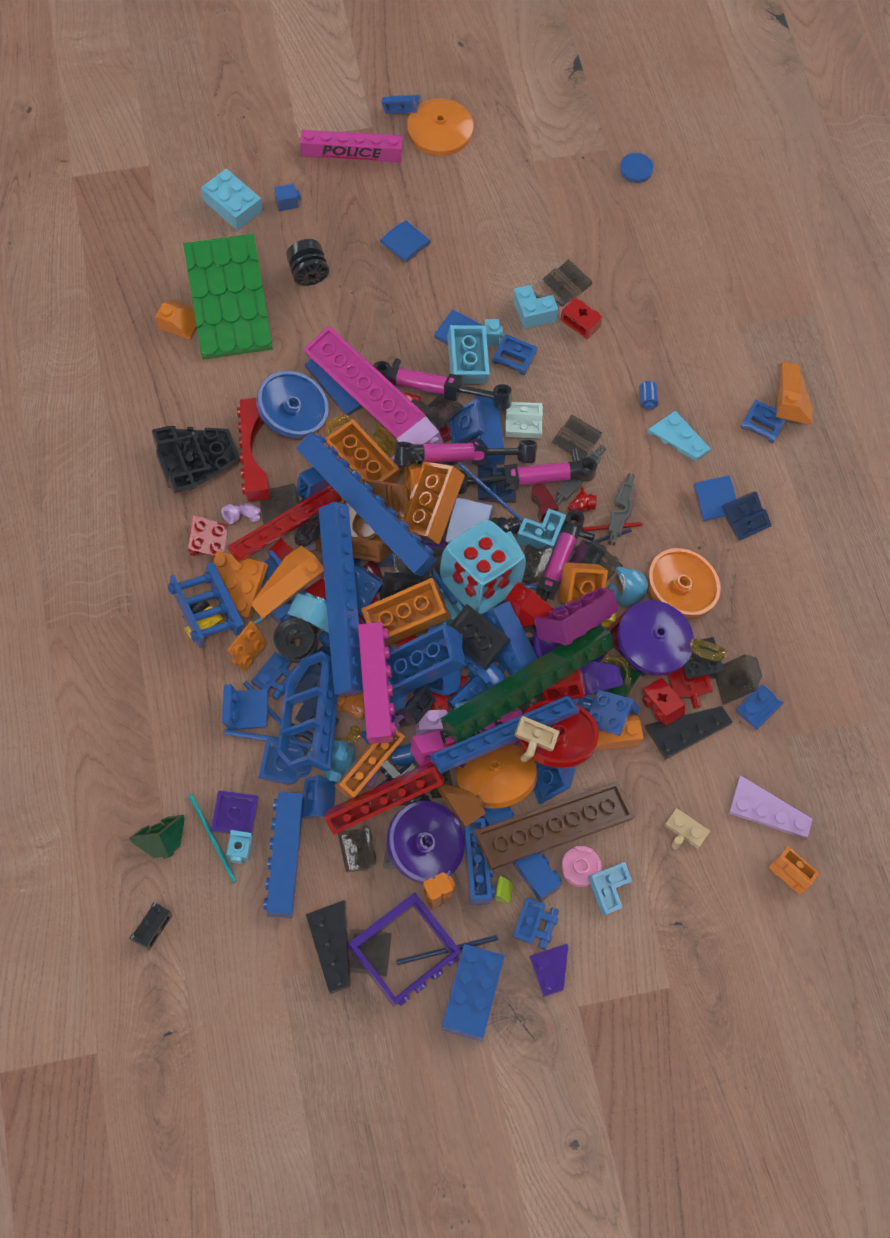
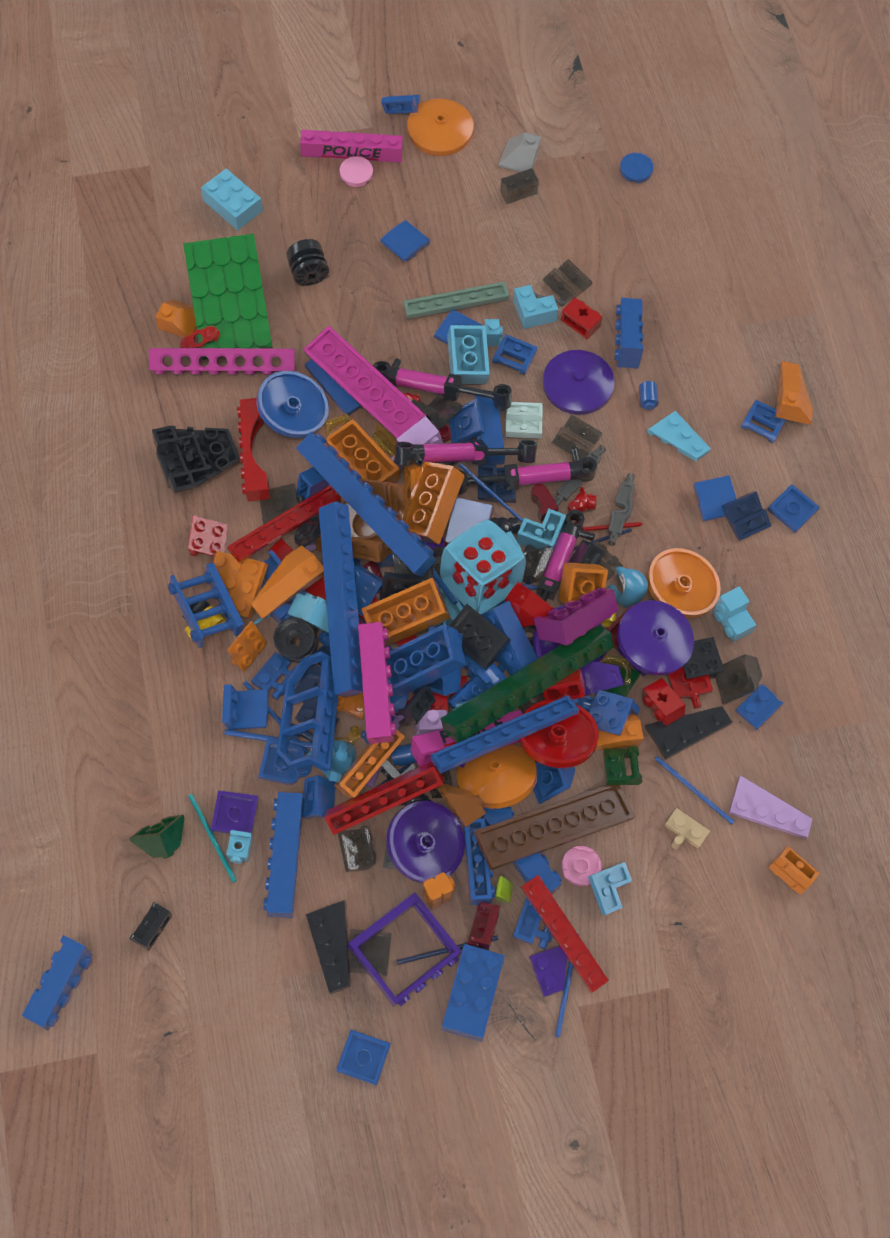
(58, 983): none -> blue wedge
(157, 357): none -> dark pink brick
(209, 334): none -> red piece
(231, 513): lavender arm -> none
(287, 197): blue brick -> none
(356, 171): none -> bright pink tile
(363, 1057): none -> blue tile
(455, 300): none -> sand green plate
(484, 926): none -> dark red hinge
(519, 186): none -> clear smoke brick
(520, 152): none -> light grey slope
(536, 735): tan plate -> none
(564, 934): none -> red plate
(564, 1000): none -> blue axle
(578, 382): none -> dark purple dish
(615, 766): none -> dark green plate
(629, 333): none -> blue wedge
(694, 790): none -> blue axle
(695, 644): clear yellow helmet -> none
(733, 614): none -> medium azure brick
(793, 508): none -> blue tile

